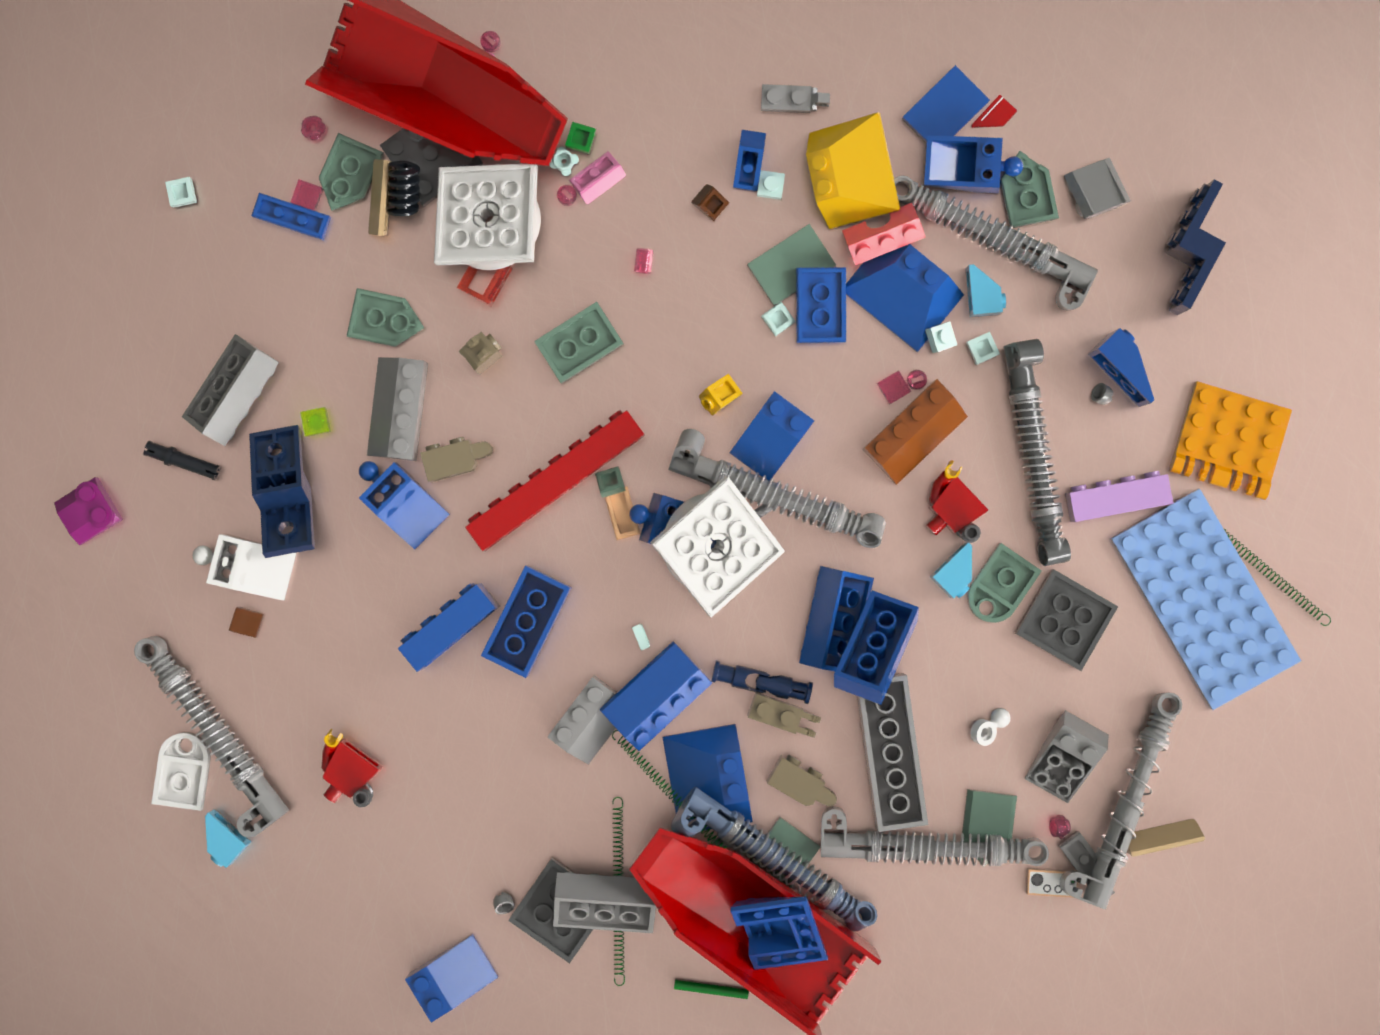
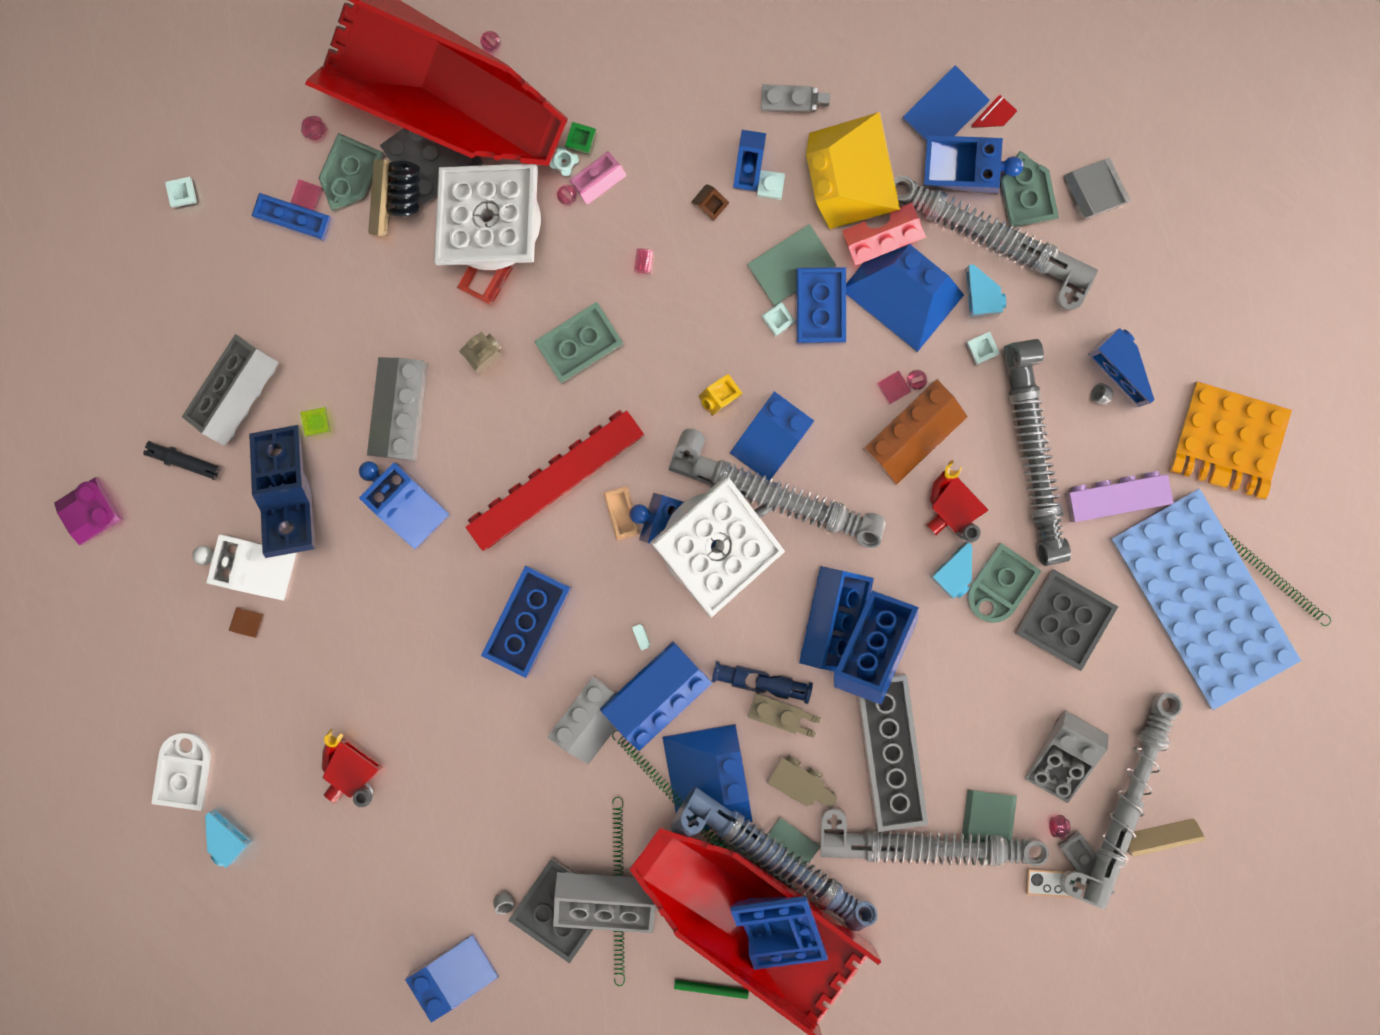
(244, 773): light grey piece -> none
(382, 318): sand green tile -> none
(448, 627): blue brick -> none
(454, 458): dark tan hinge -> none
(610, 481): sand green tile -> none
(941, 337): light aqua plate -> none
(985, 731): white plate -> none
(1194, 247): dark blue bracket -> none

